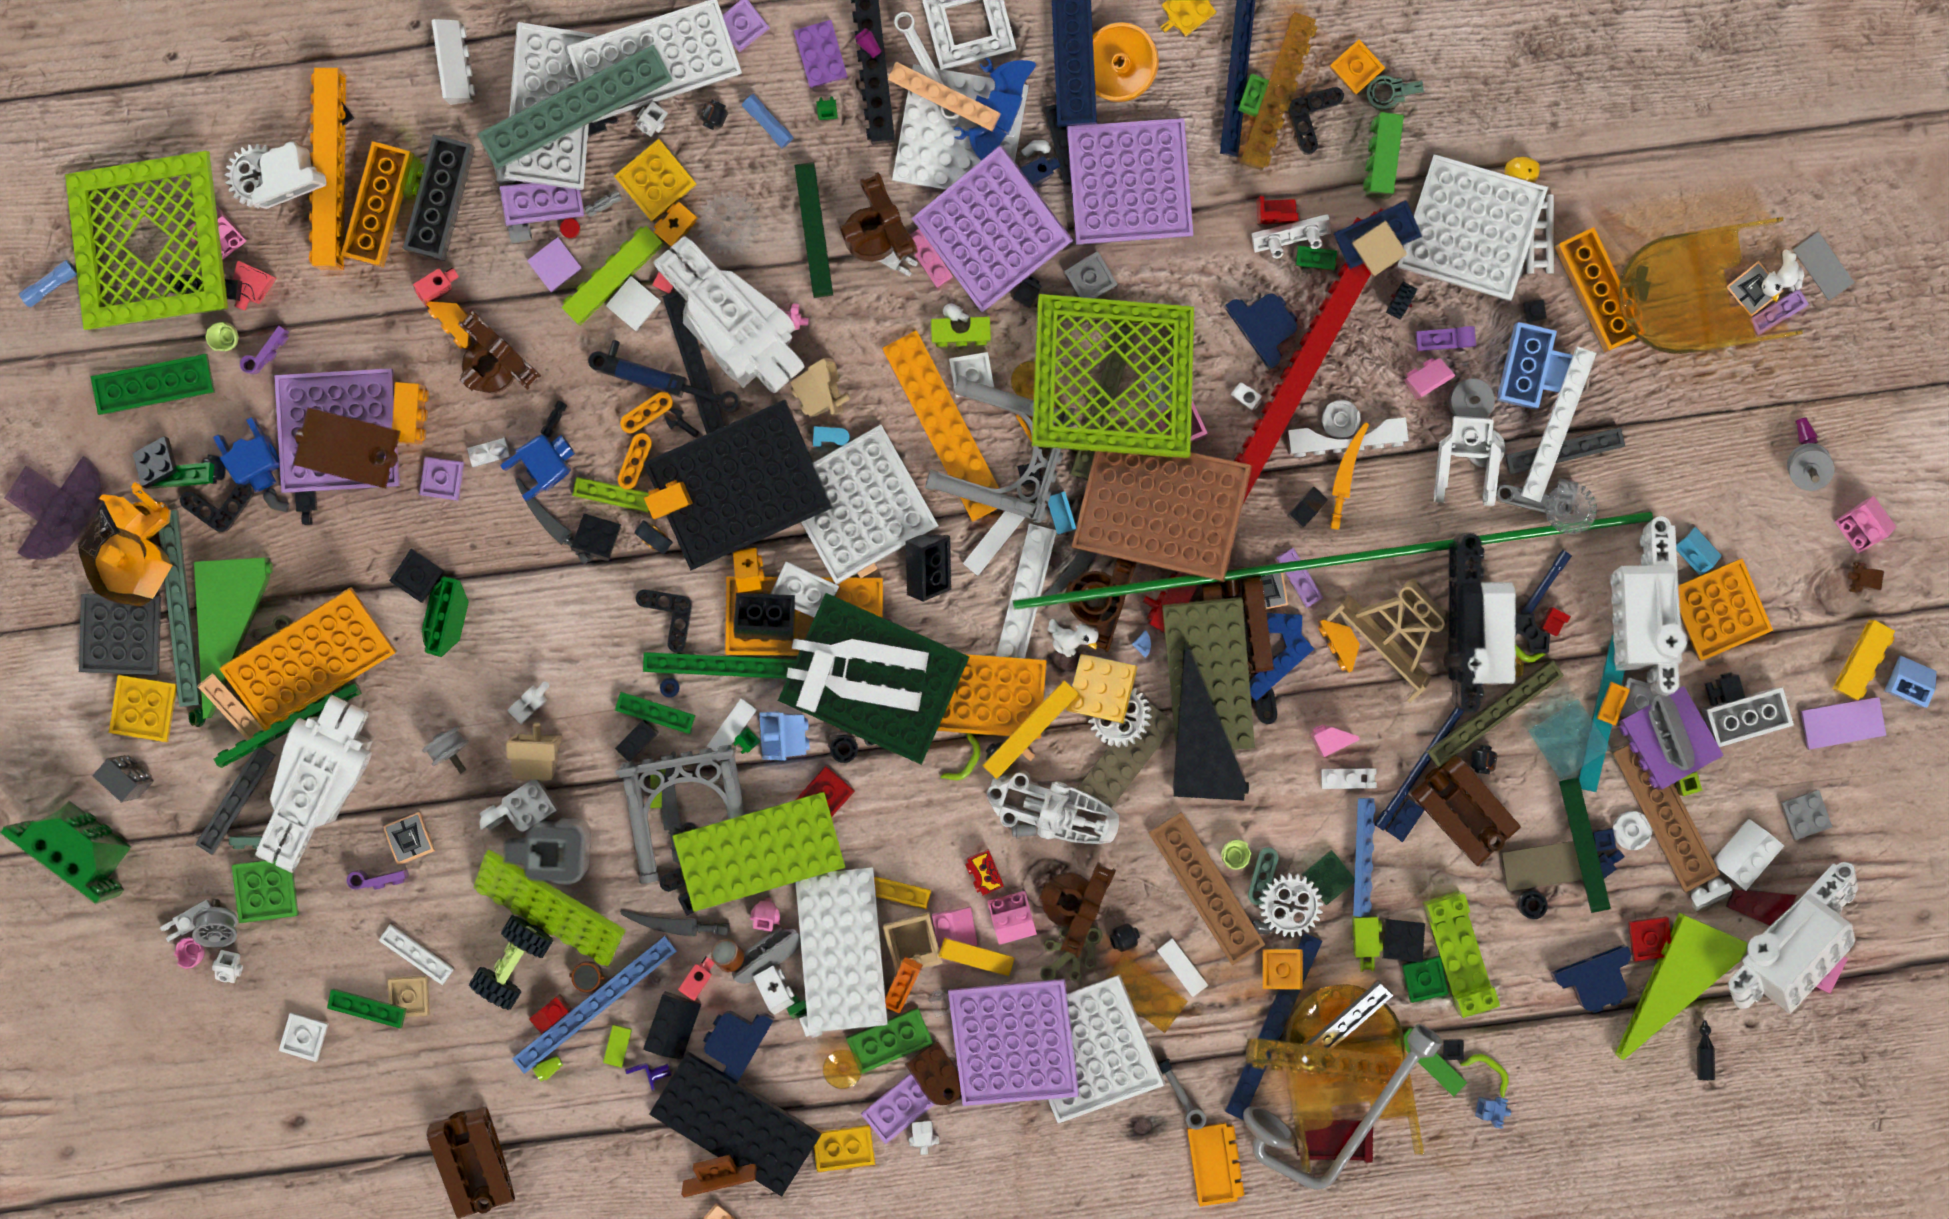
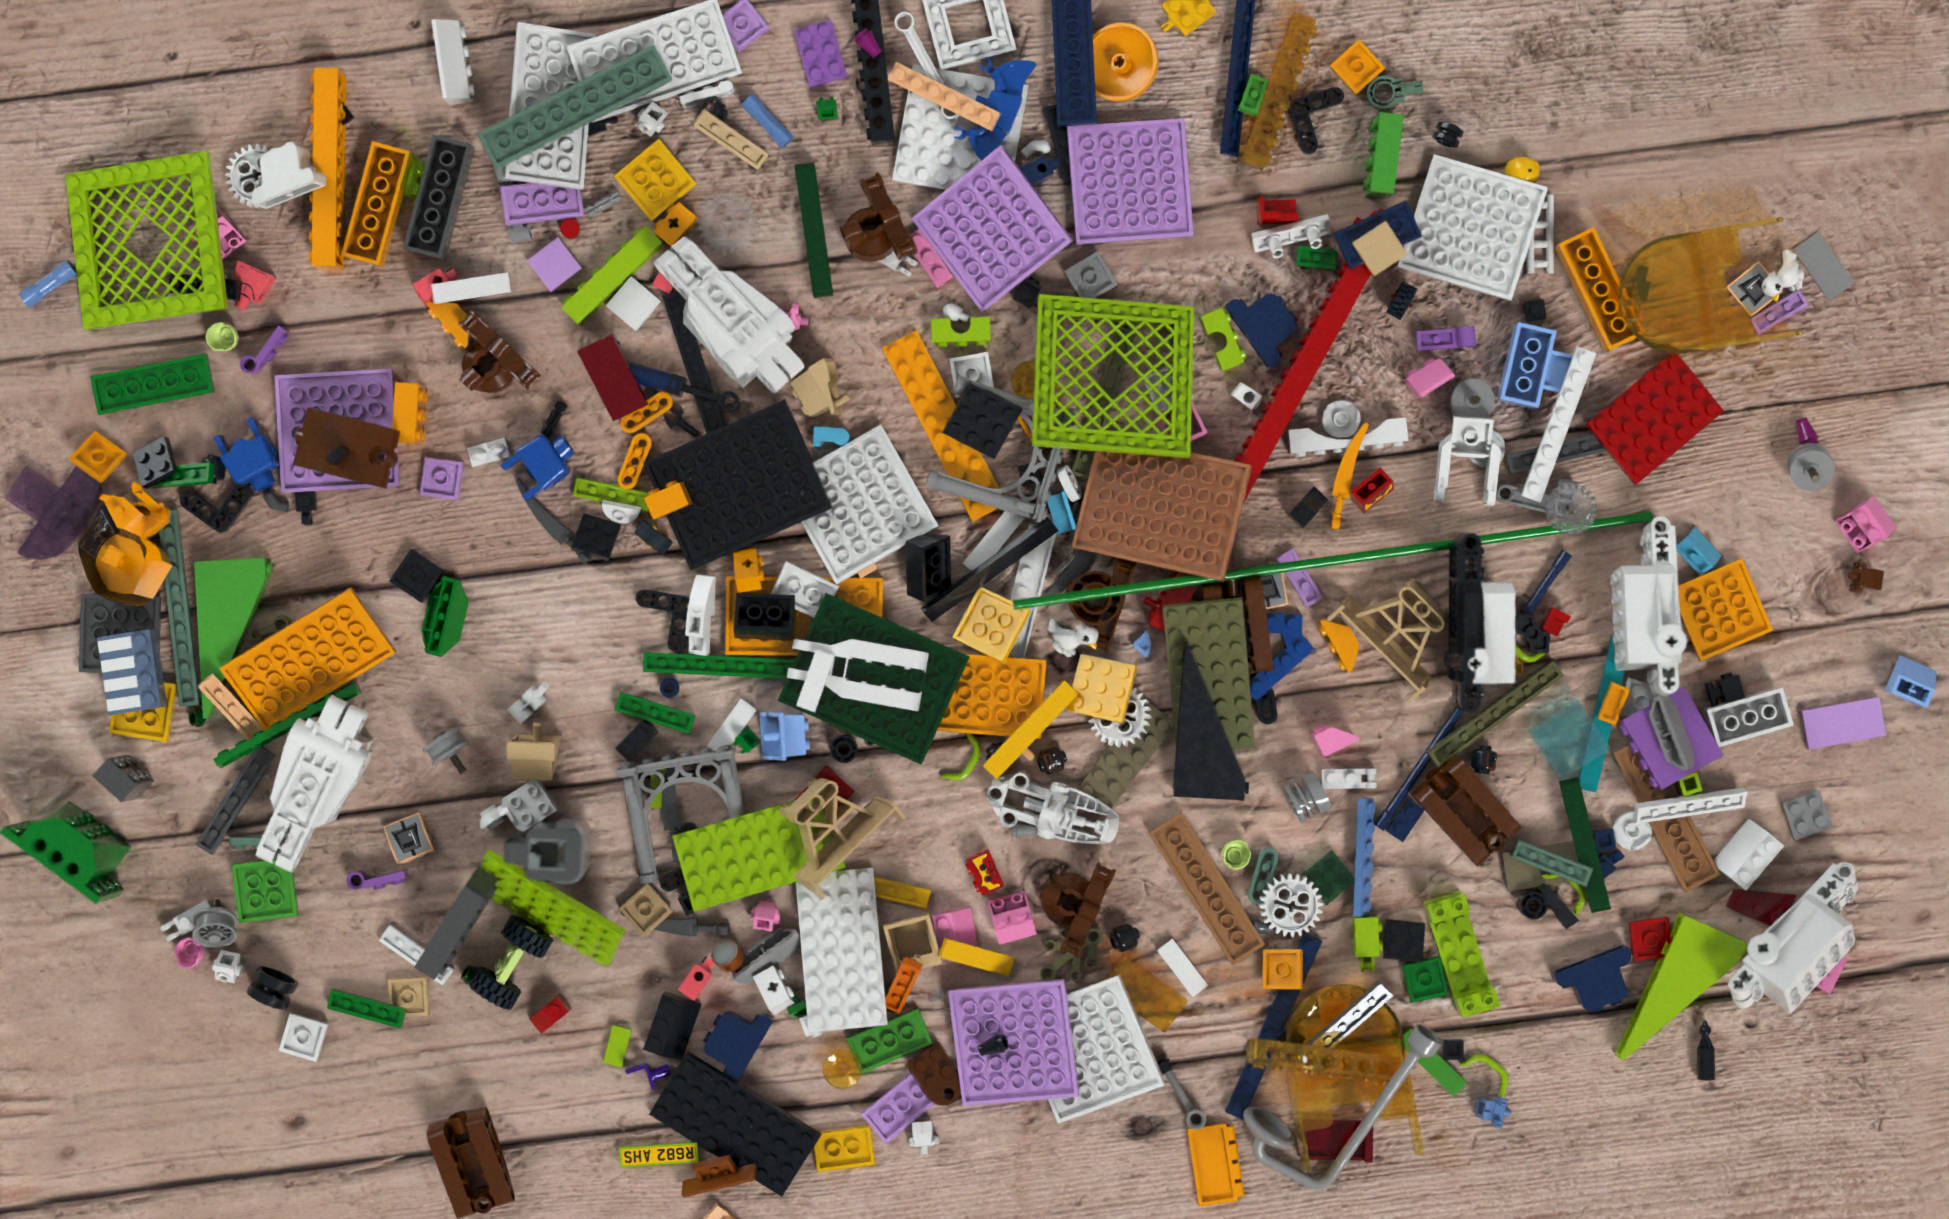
(98, 457): none -> light orange plate
(132, 671): none -> sand blue slope
(272, 987): none -> black wheel
(338, 455): none -> black tile
(457, 923): none -> dark grey brick
(468, 974): none -> dark green plate
(470, 288): none -> white tile
(547, 1068): lime cone -> none
(586, 976): pearl dark grey piece -> none
(594, 1004): medium blue plate -> none
(612, 377): none -> dark red tile
(620, 512): none -> white plate
(646, 909): none -> tan tile
(658, 1154): none -> tile
(699, 614): none -> white slope
(707, 93): none -> white hinge
(730, 139): none -> tan plate
(845, 841): none -> tan piece
(982, 420): none -> black plate
(989, 569): none -> black tile
(991, 625): none -> yellow plate
(994, 1045): none -> black cone
(1051, 760): none -> black head
(1069, 483): none -> white beam
(1218, 323): none -> lime arch
(1307, 797): none -> light grey wheel
(1372, 490): none -> red brick
(1448, 134): none -> black wheel
(1552, 862): none -> sand green tile
(1563, 914): none -> black piece
(1579, 888): none -> lime animal
(1654, 417): none -> red plate
(1689, 805): none -> white plate
(1717, 889): white tile -> none
(1864, 660): yellow brick -> none

